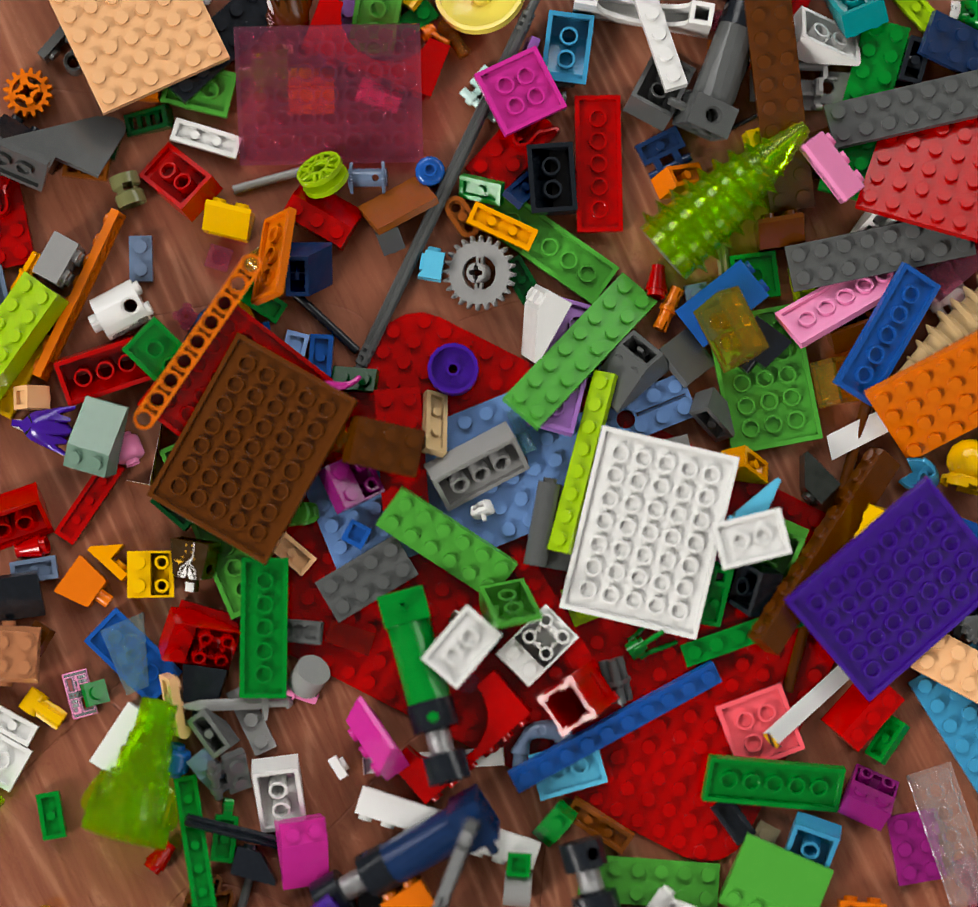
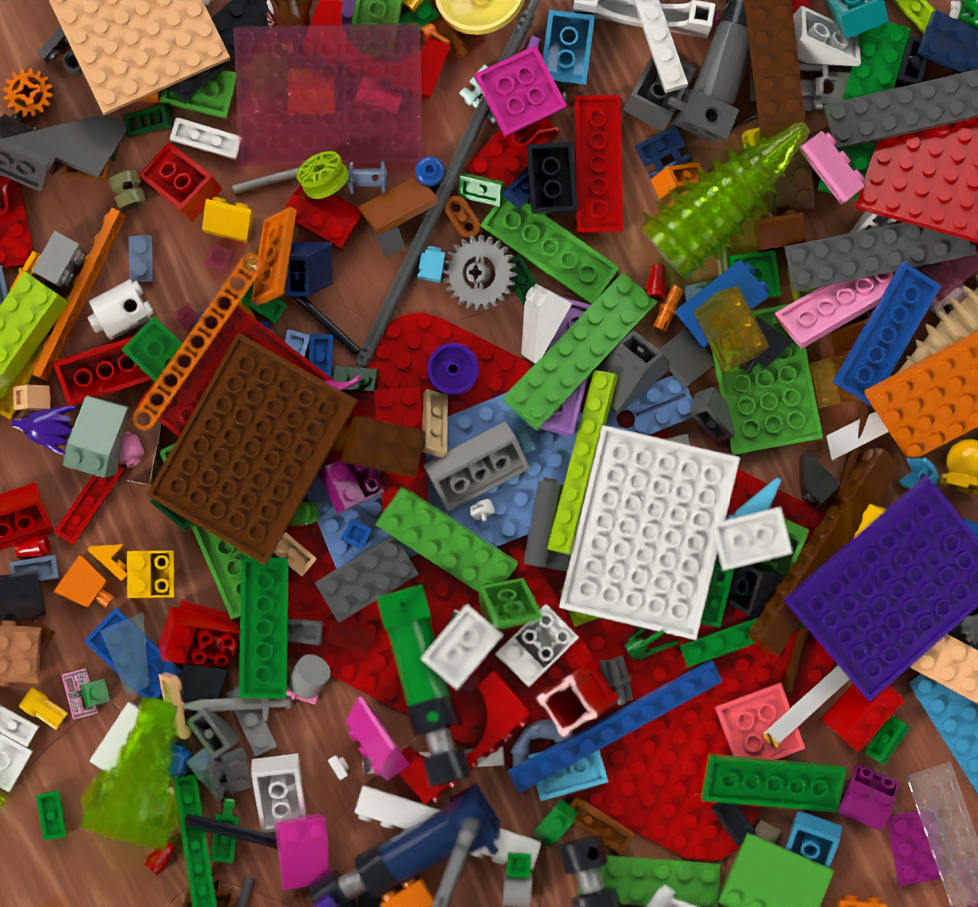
(193, 560): dark brown torso -> none
(252, 865): black slope -> none
(502, 226): light orange plate -> none
(750, 467): light orange slope -> none

